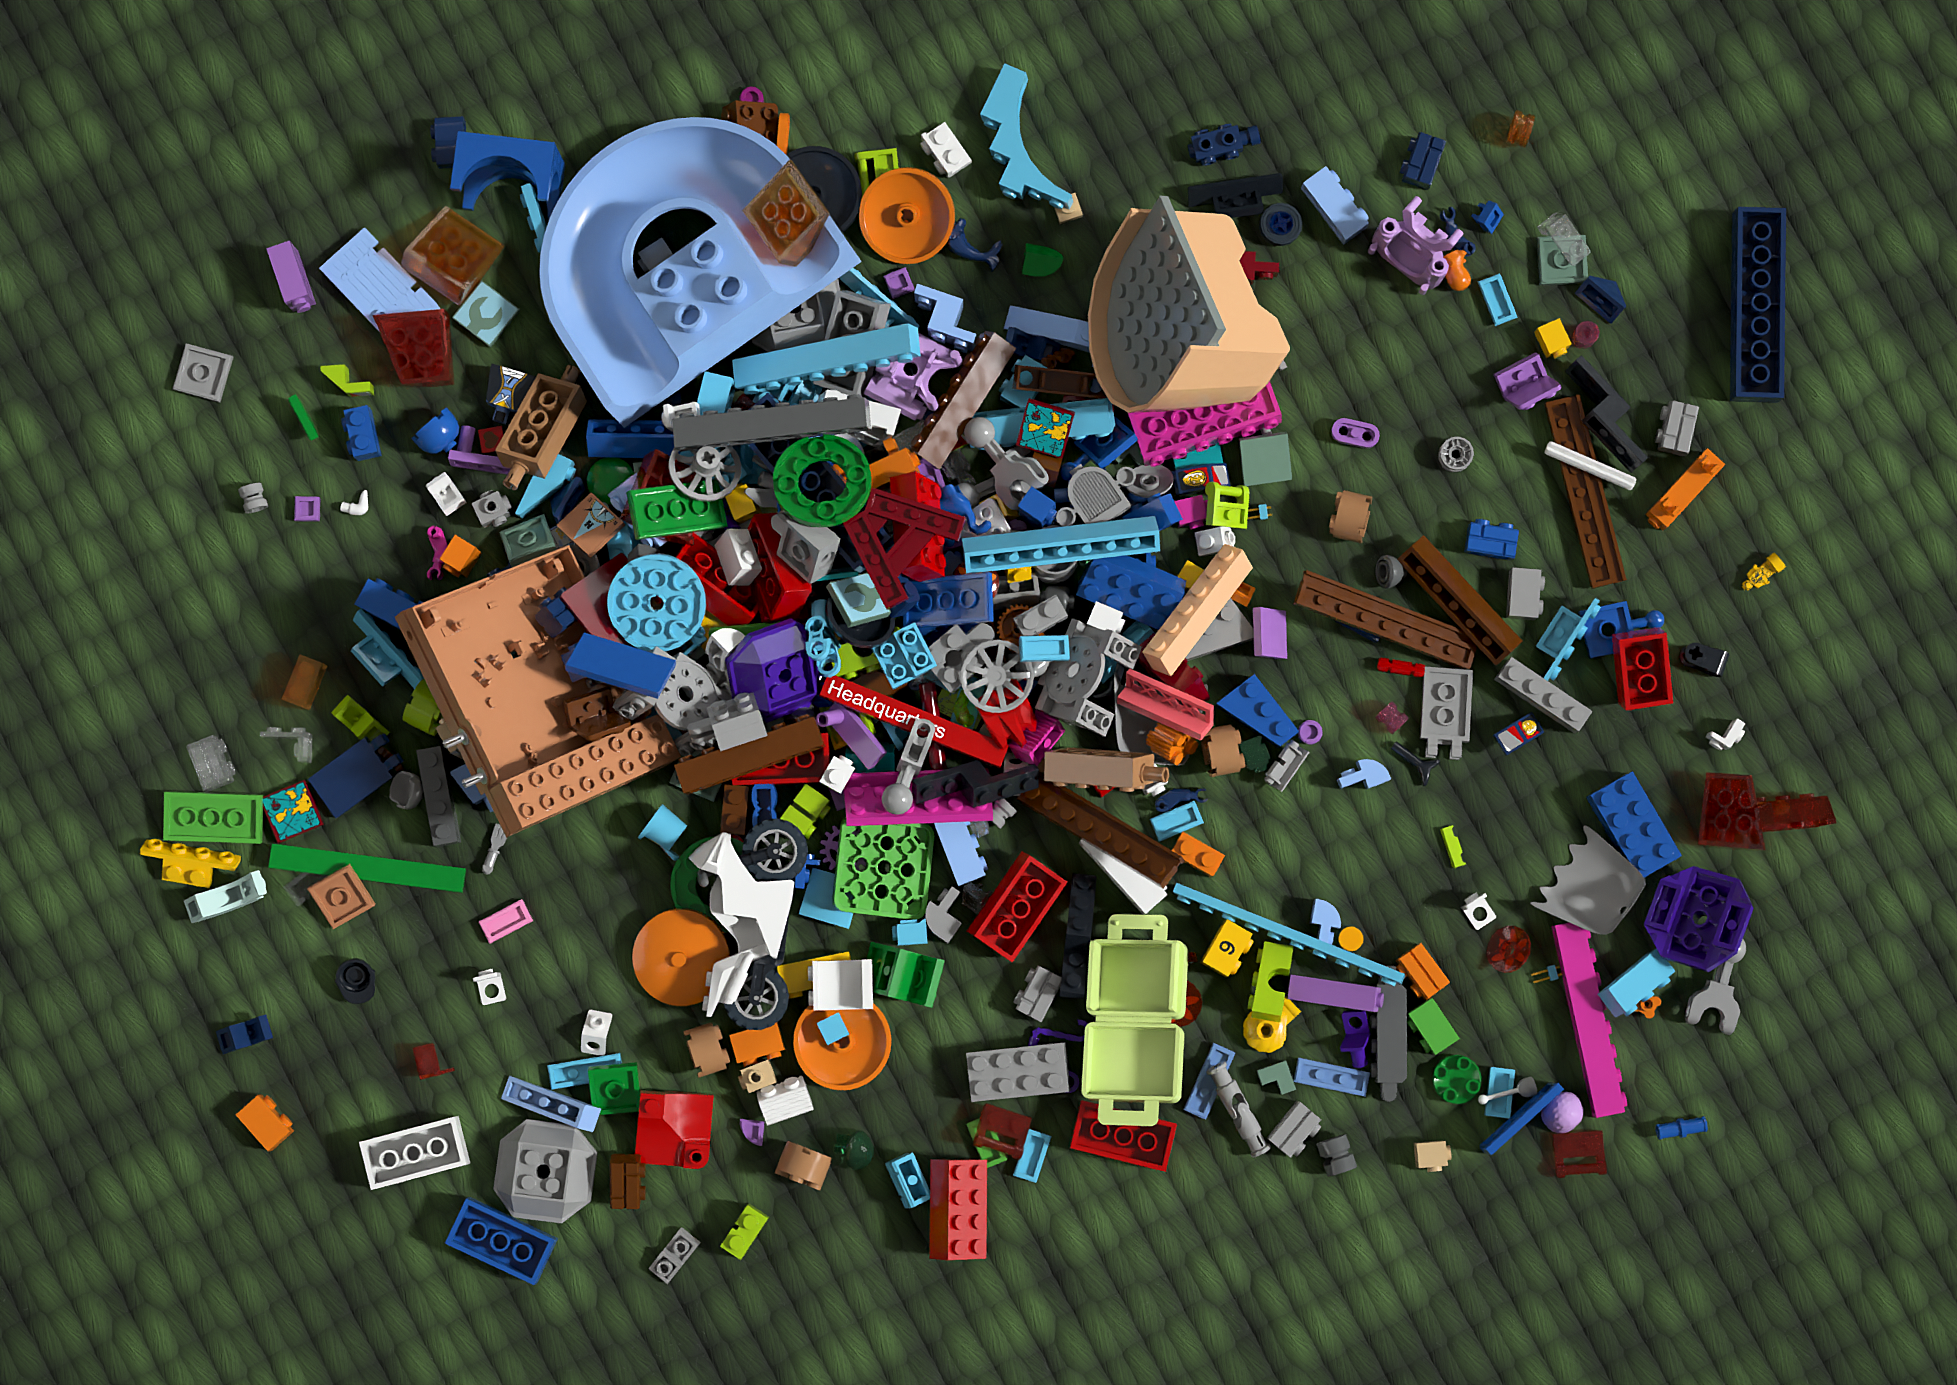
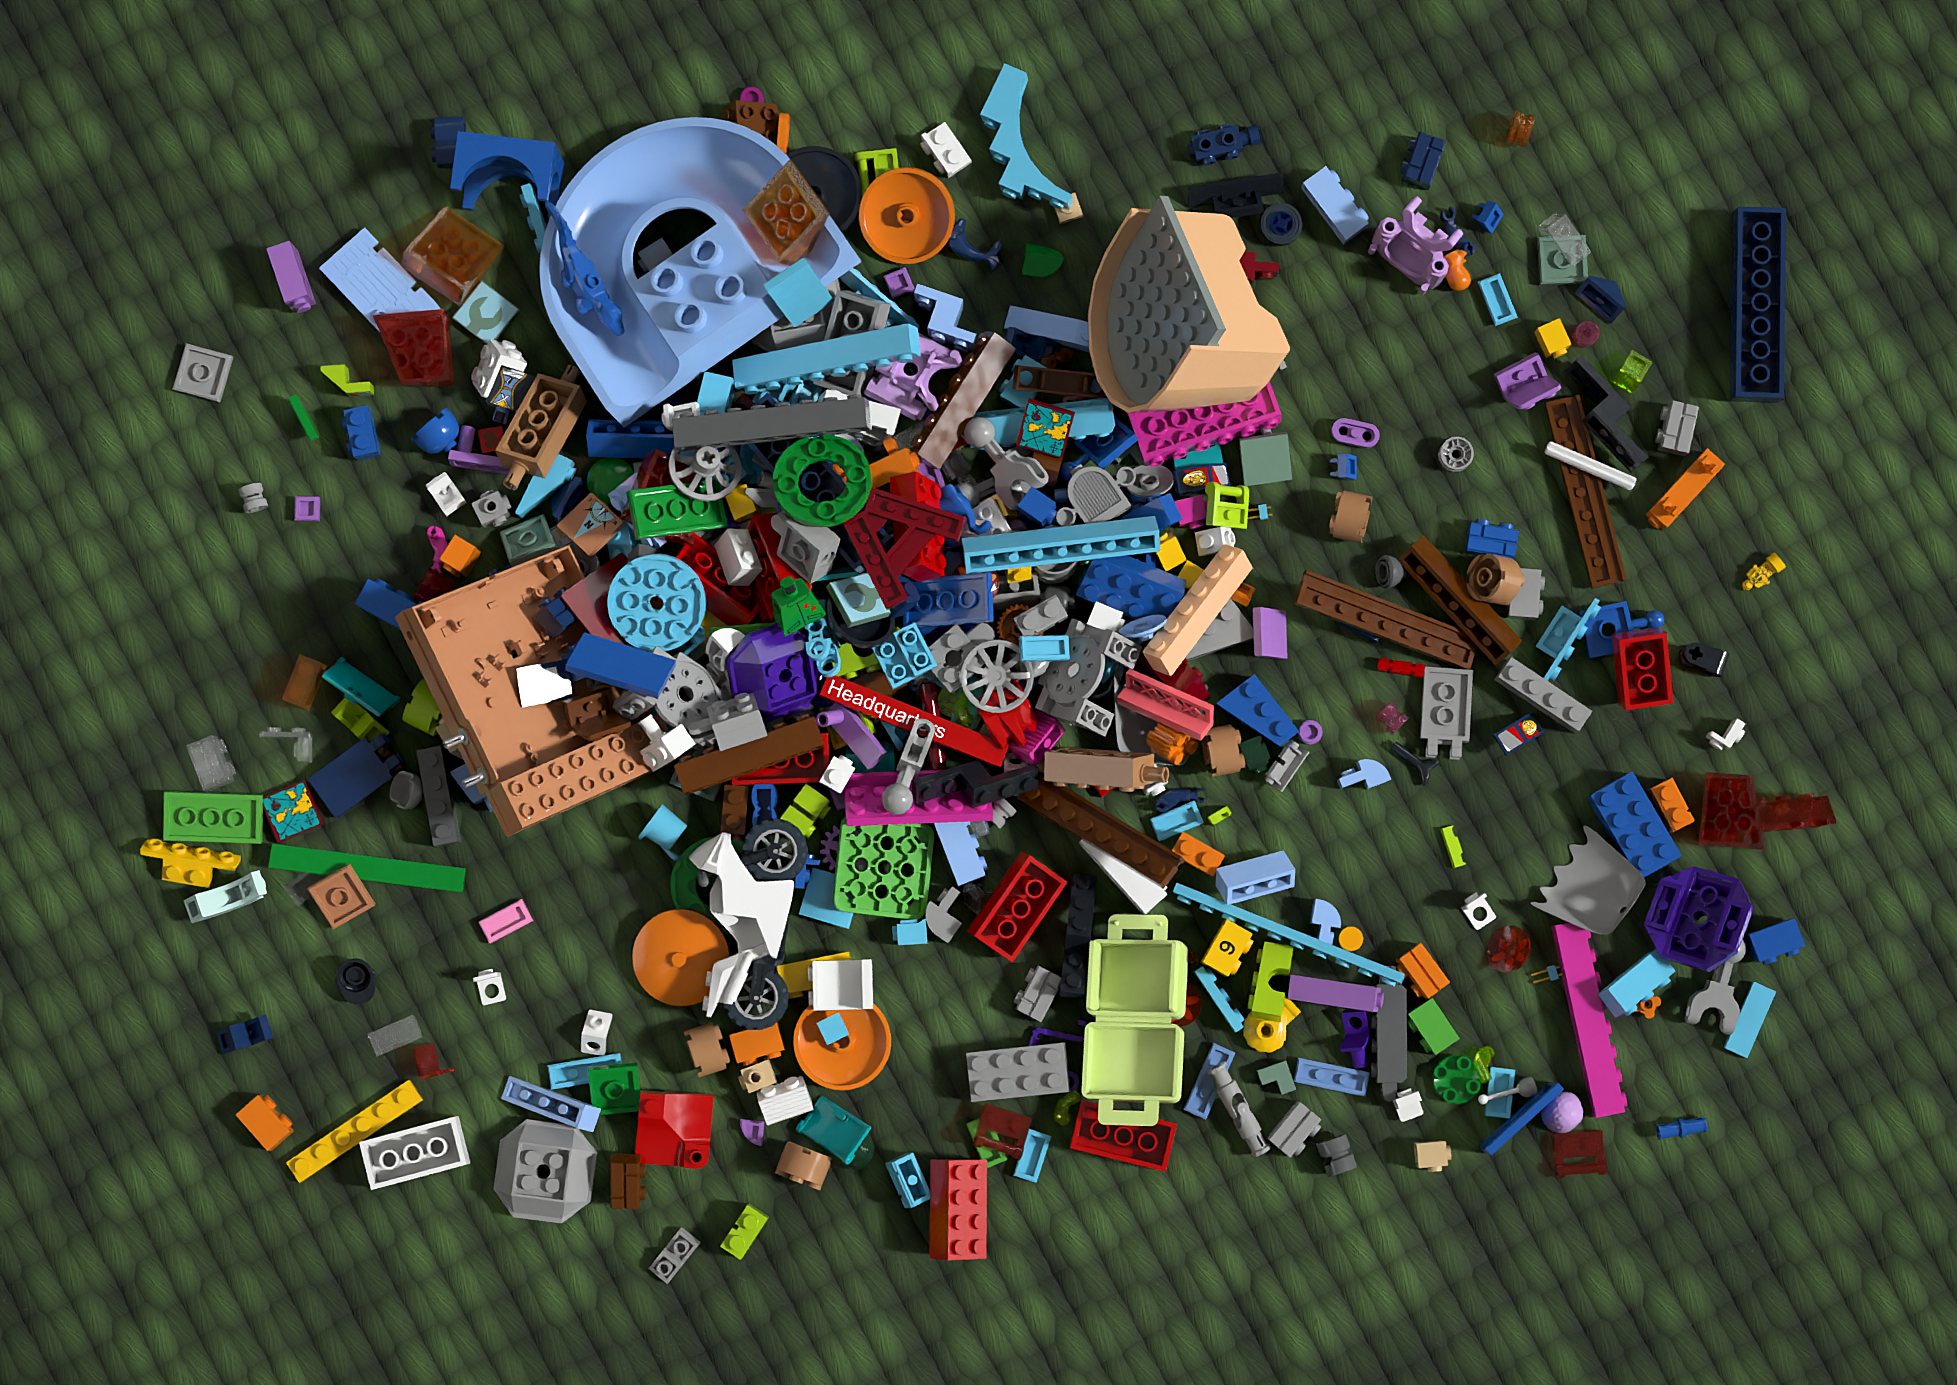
(354, 1131): none -> yellow plate
(356, 509): white animal -> none
(360, 688): none -> teal door
(381, 655): medium azure bracket -> none
(395, 1035): none -> clear tile
(433, 585): none -> clear red brick
(492, 357): none -> white bracket
(497, 840): light grey piece -> none
(501, 1240): blue brick -> none
(544, 683): none -> sticker
(582, 277): none -> blue animal
(663, 746): none -> white brick
(795, 605): none -> green torso
(798, 292): none -> medium azure tile
(828, 1129): none -> teal door
(904, 974): green bracket -> none
(1061, 1111): none -> clear neon green arm
(1143, 627): none -> light blue dish
(1170, 551): none -> yellow brick
(1219, 815): none -> lime tile
(1220, 998): none -> medium azure plate
(1255, 877): none -> light blue brick
(1346, 466): none -> blue tile
(1408, 1104): none -> white bracket
(1481, 1063): none -> clear neon green arm
(1494, 579): none -> medium nougat brick
(1632, 372): none -> clear neon green bracket
(1670, 805): none -> orange brick
(1750, 1019): none -> medium azure tile
(1774, 941): none -> blue brick

